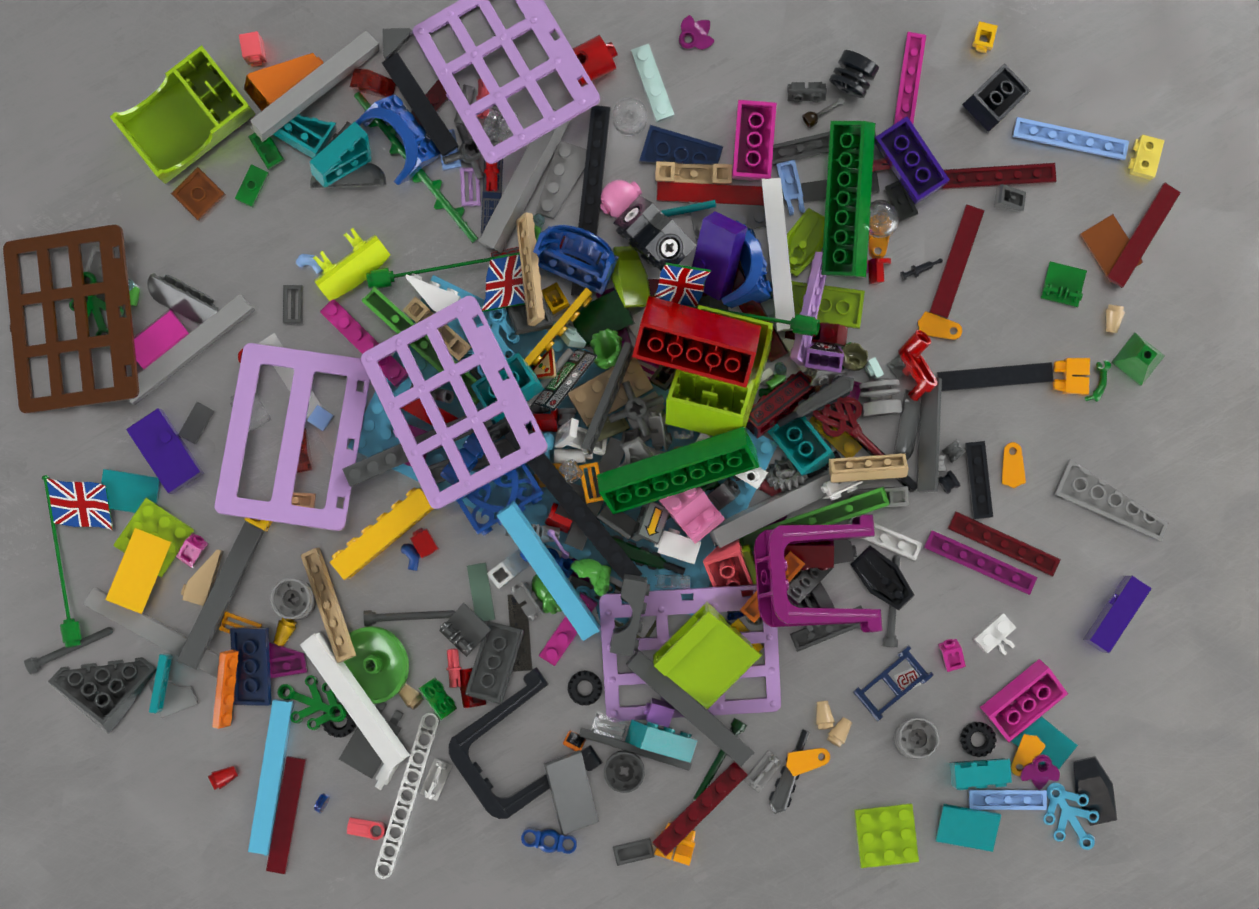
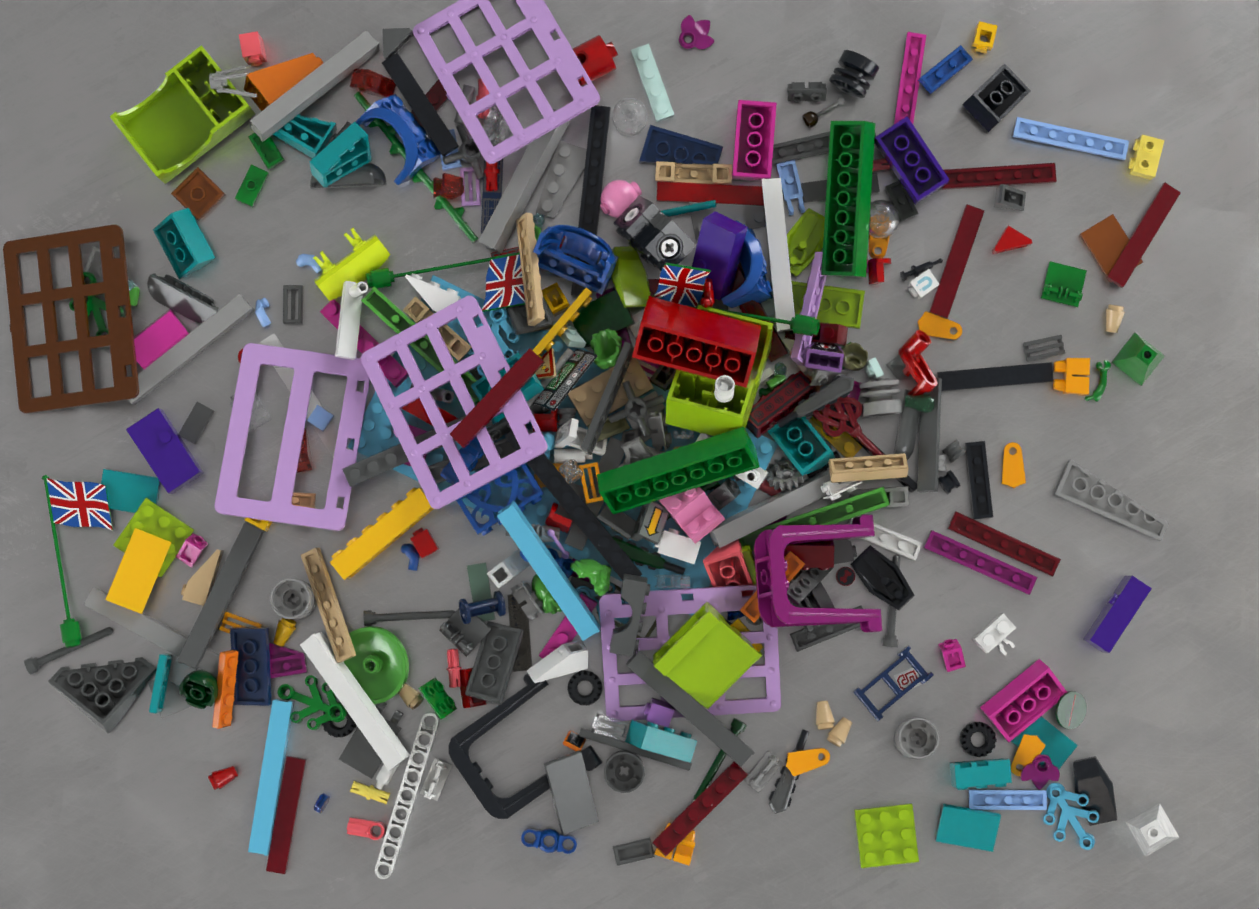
(183, 243): none -> teal slope
(199, 689): none -> dark green cylinder
(219, 80): none -> light grey plant
(260, 311): none -> light blue arm
(349, 319): none -> white piece
(370, 792): none -> light yellow pin
(448, 187): none -> clear red window
(482, 607): none -> dark blue hose
(497, 398): none -> dark red tile
(562, 661): none -> white slope
(708, 300): none -> red arm
(724, 388): none -> white wheel
(845, 576): none -> tile
(920, 402): none -> clear green cone
(923, 284): none -> white brick
(945, 69): none -> blue tile
(1011, 240): none -> red slope
(1060, 344): none -> dark grey tile
(1071, 710): none -> piece
(1152, 829): none -> white slope

